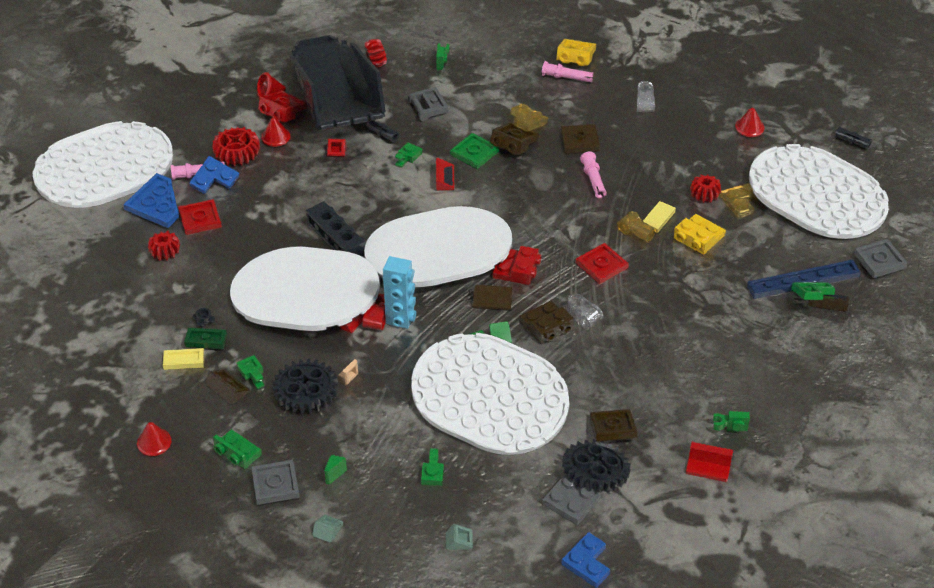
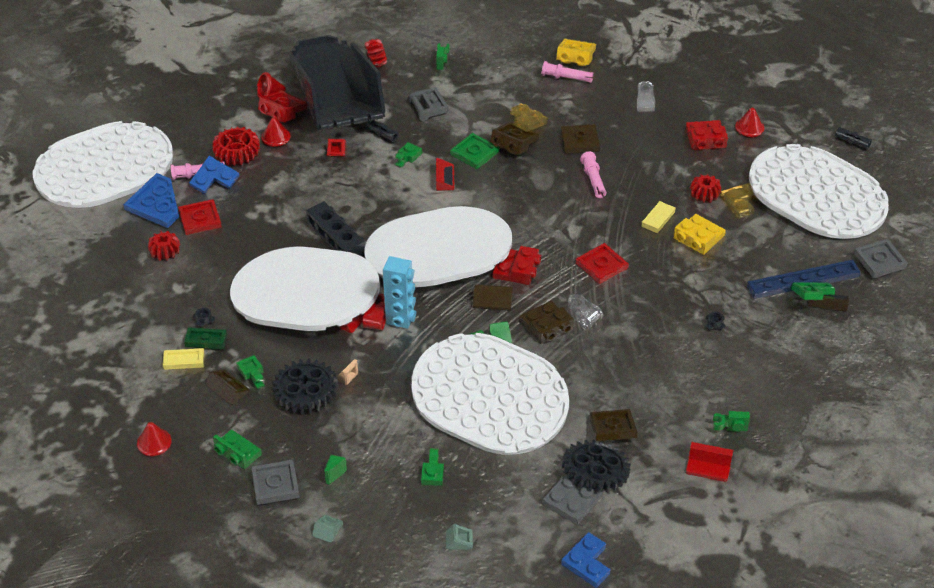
(632, 224): clear yellow piece -> none
(706, 135): none -> red plate
(715, 321): none -> black plate

